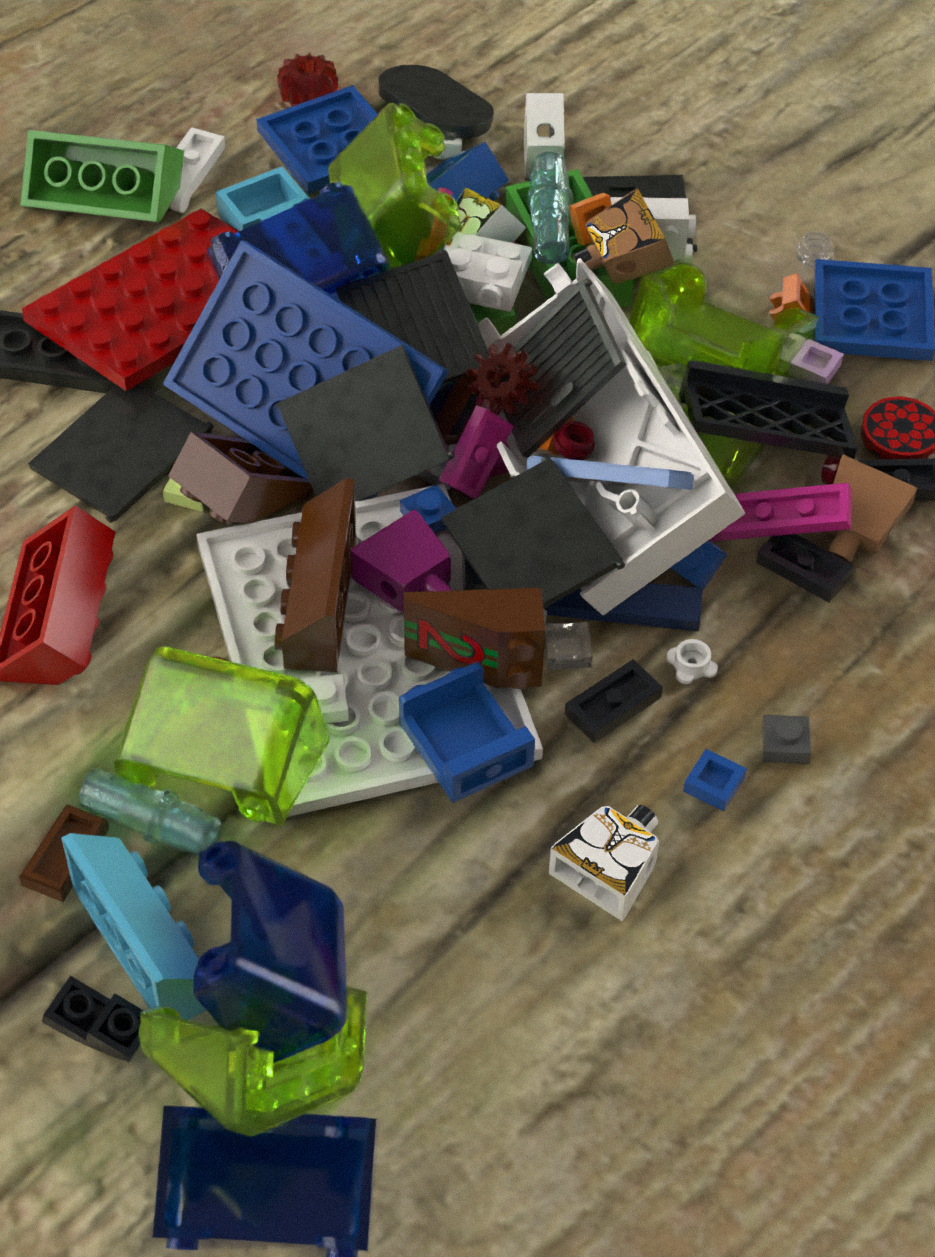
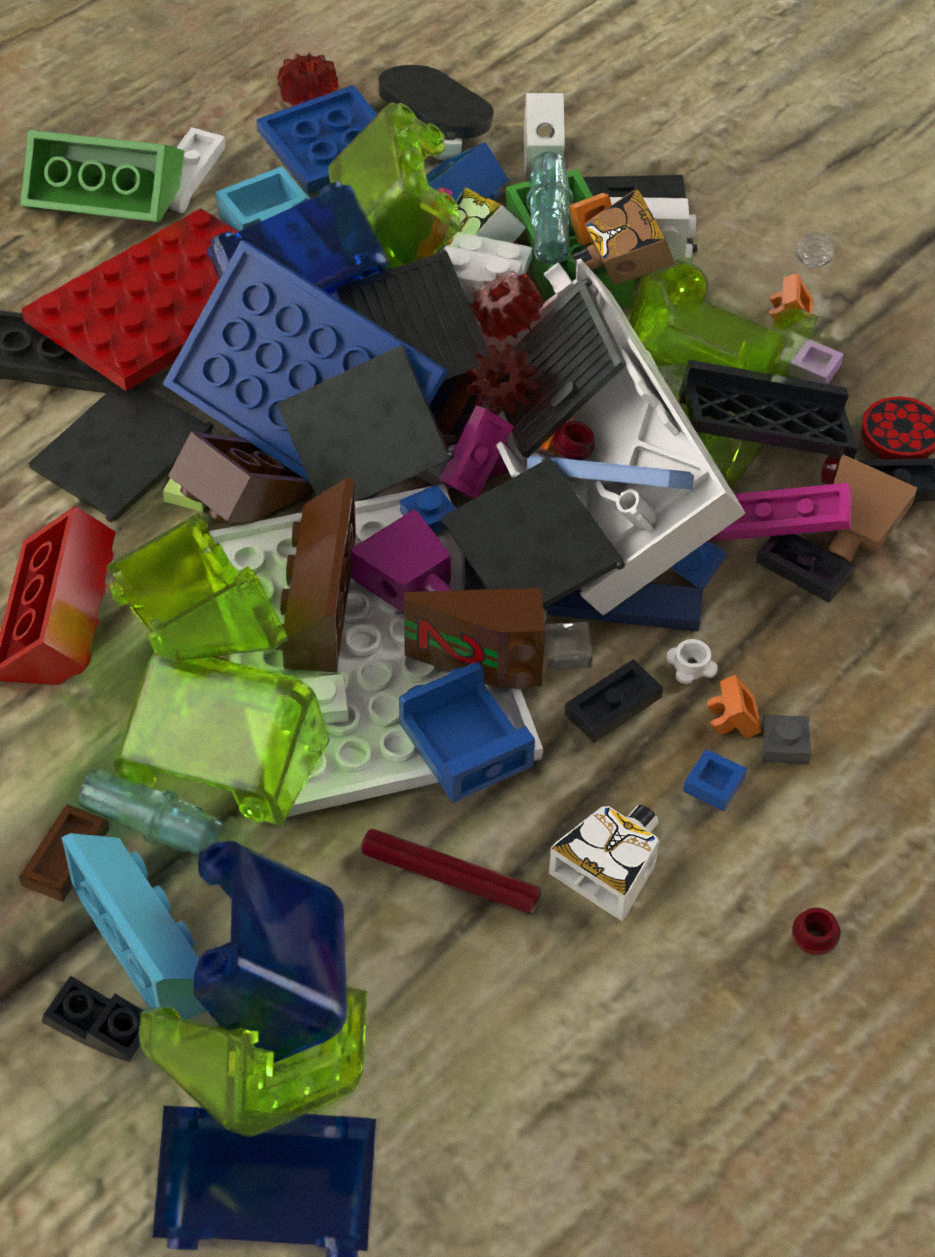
(194, 596): none -> clear neon green windscreen
(451, 870): none -> dark red axle
(507, 305): none -> clear red gear
(738, 706): none -> orange tile
(816, 920): none -> dark red plate
(874, 309): blue plate -> none

